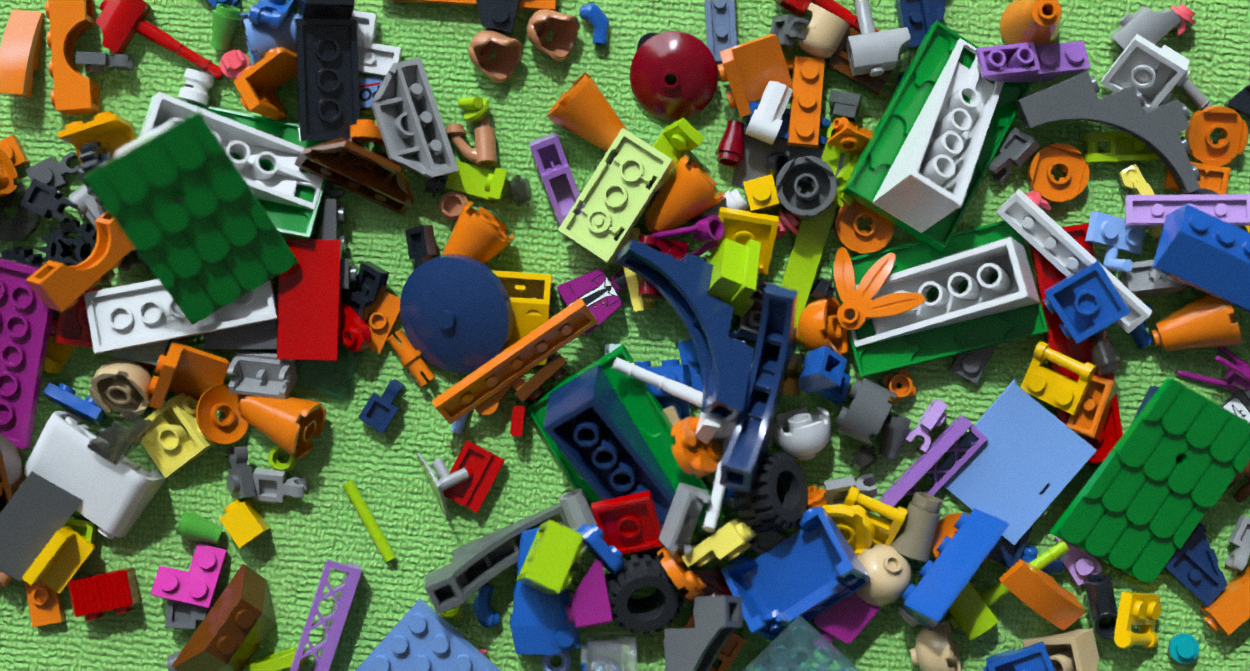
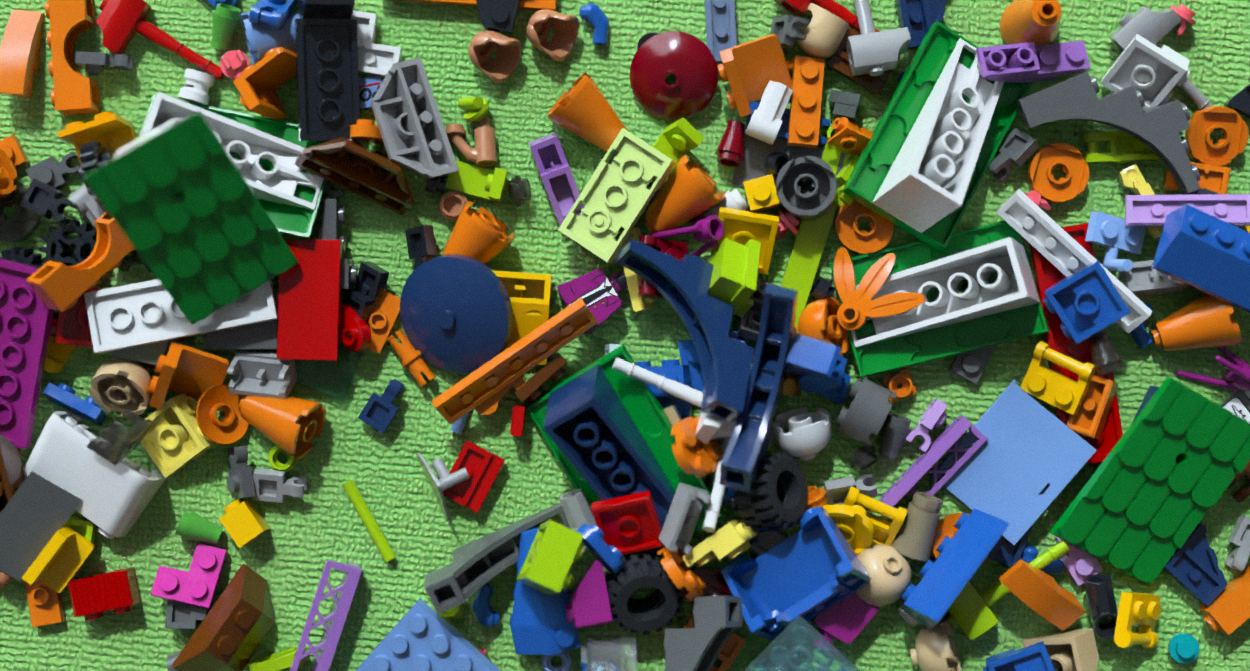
(811, 357): none -> slope

